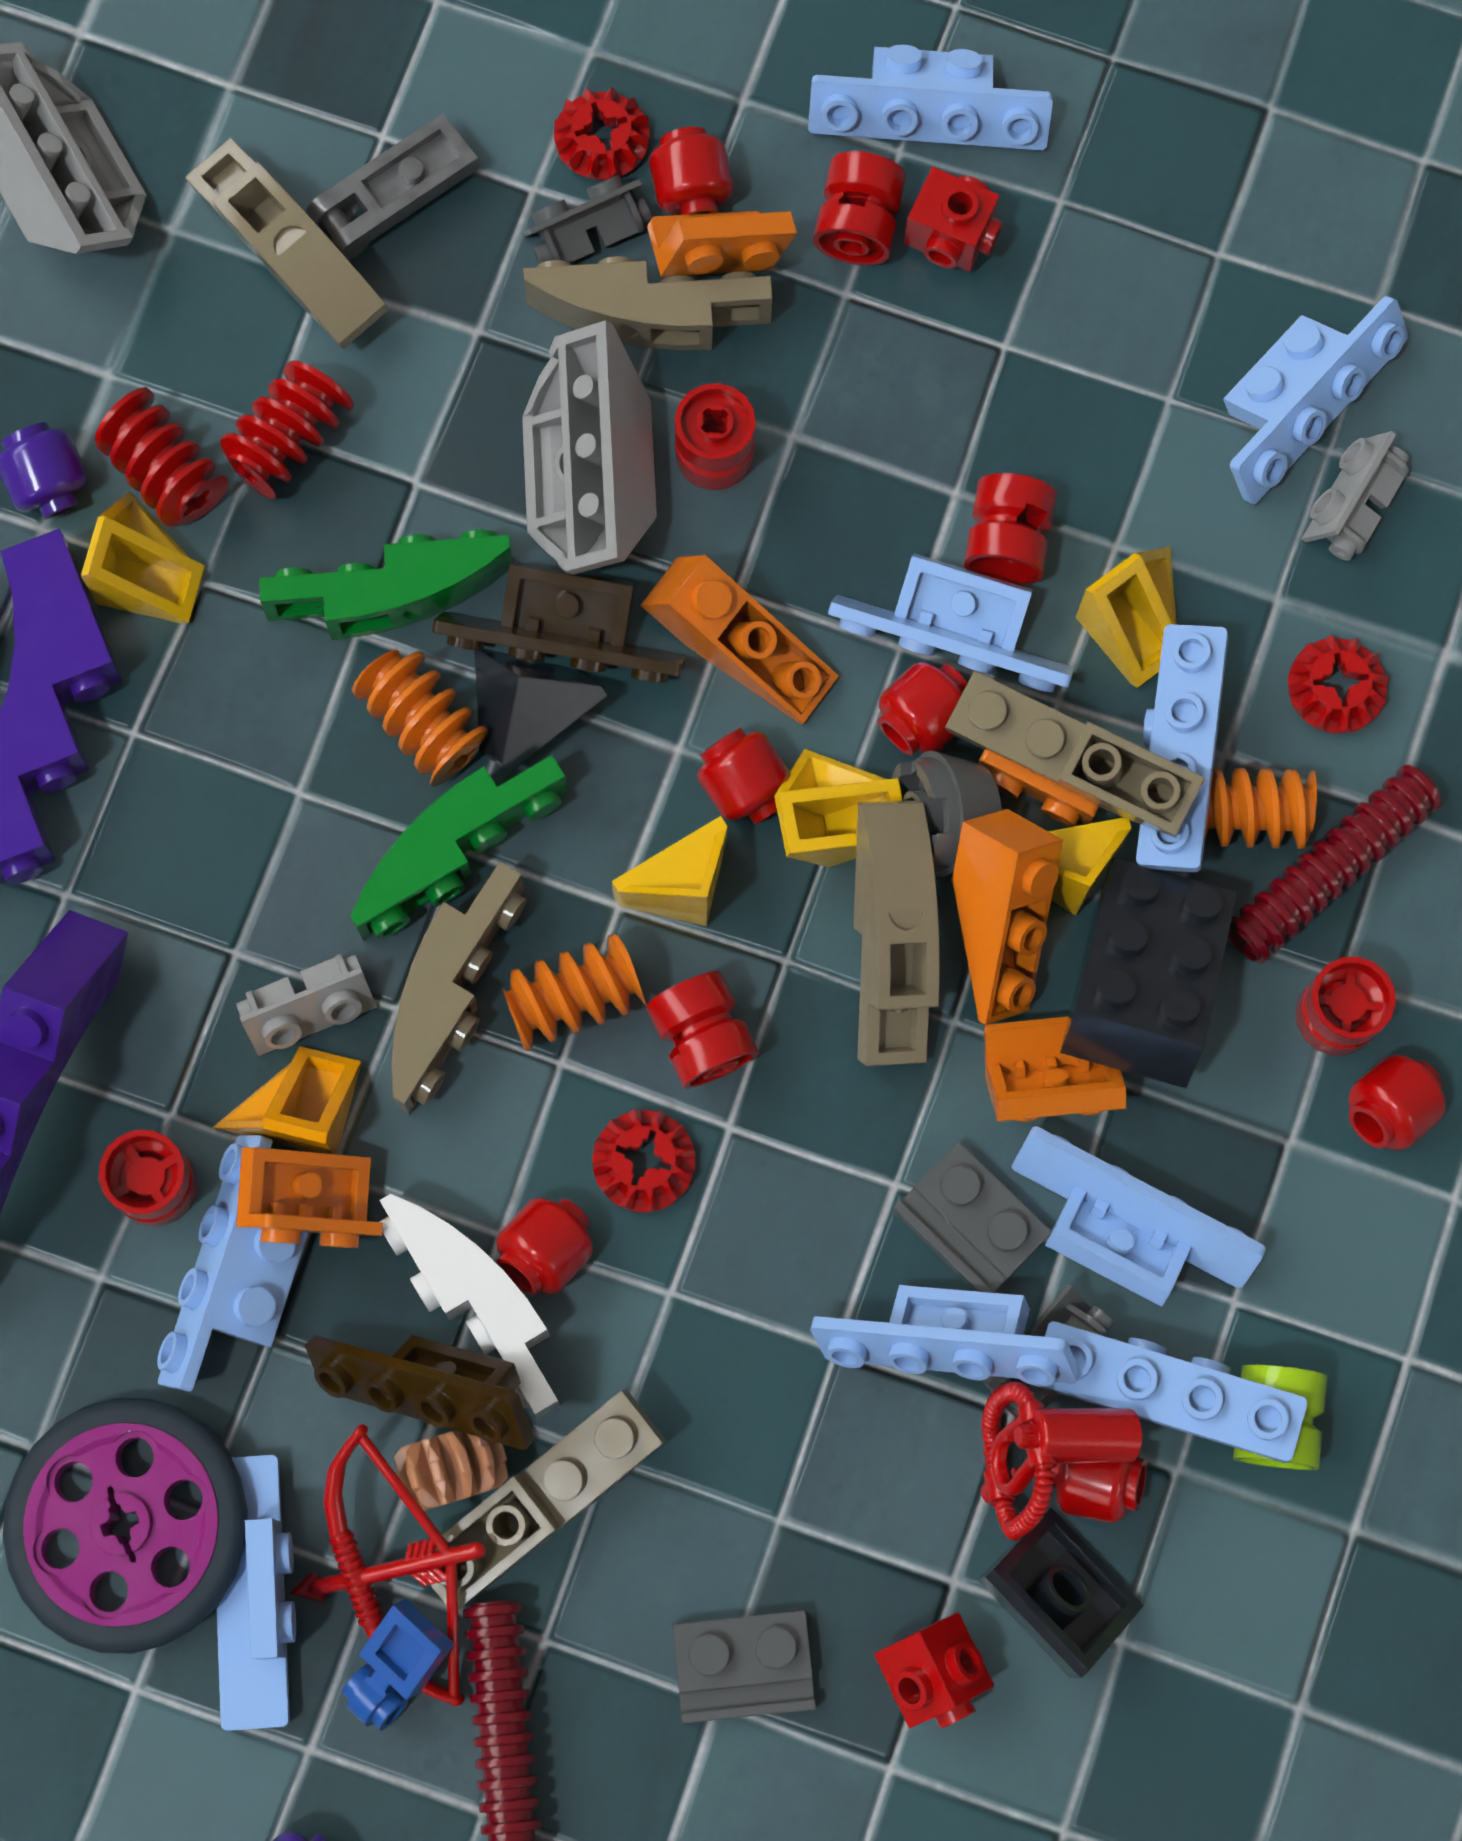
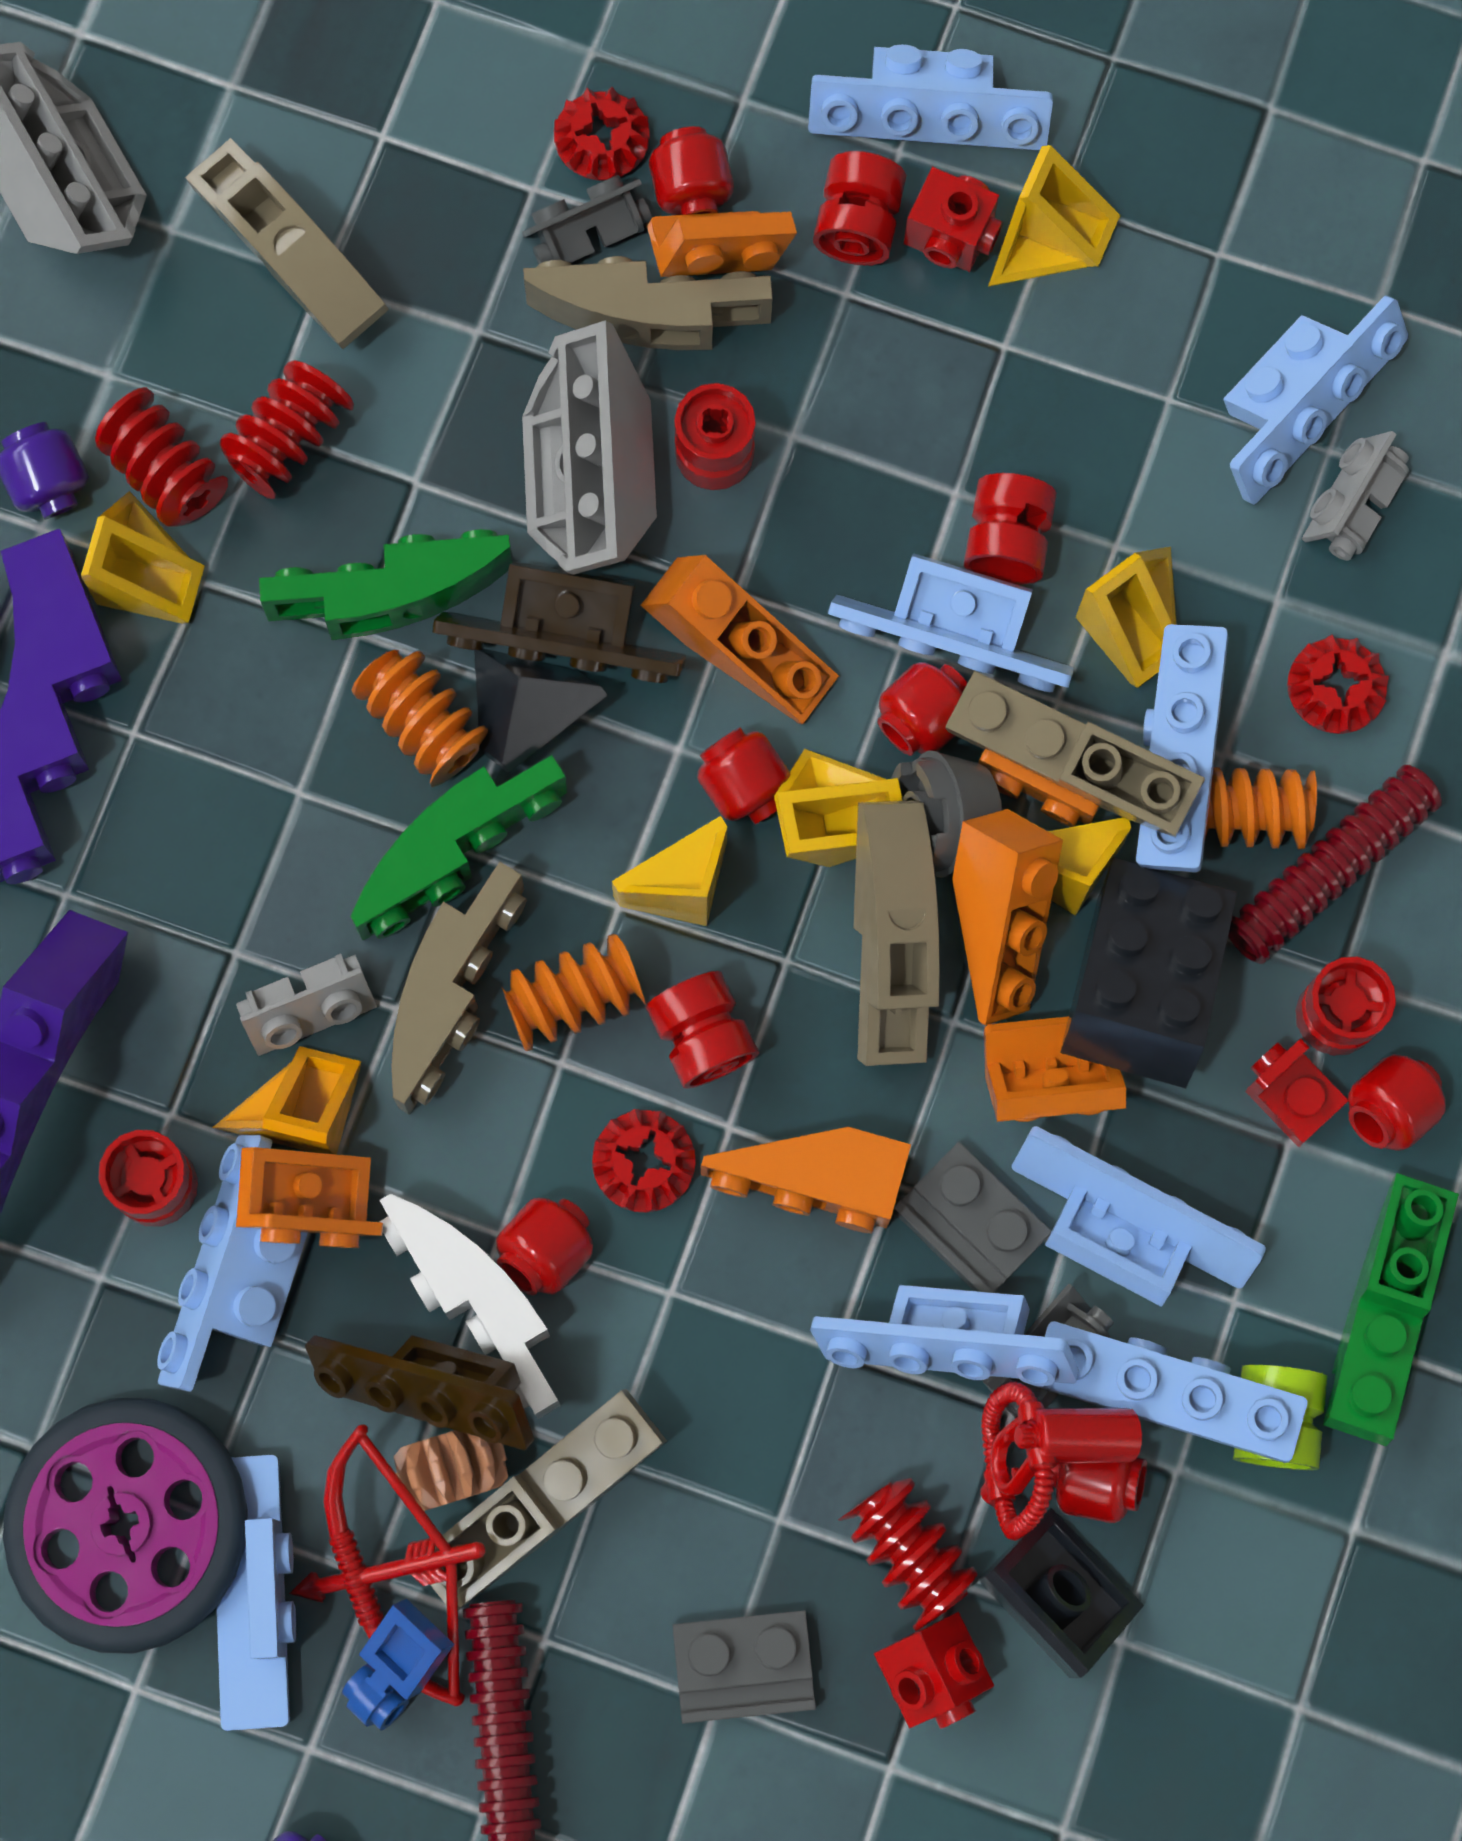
(394, 185): flat silver plate -> none
(826, 1170): none -> orange slope
(911, 1551): none -> red piece
(1055, 225): none -> yellow slope
(1294, 1091): none -> red bracket
(1389, 1309): none -> green slope

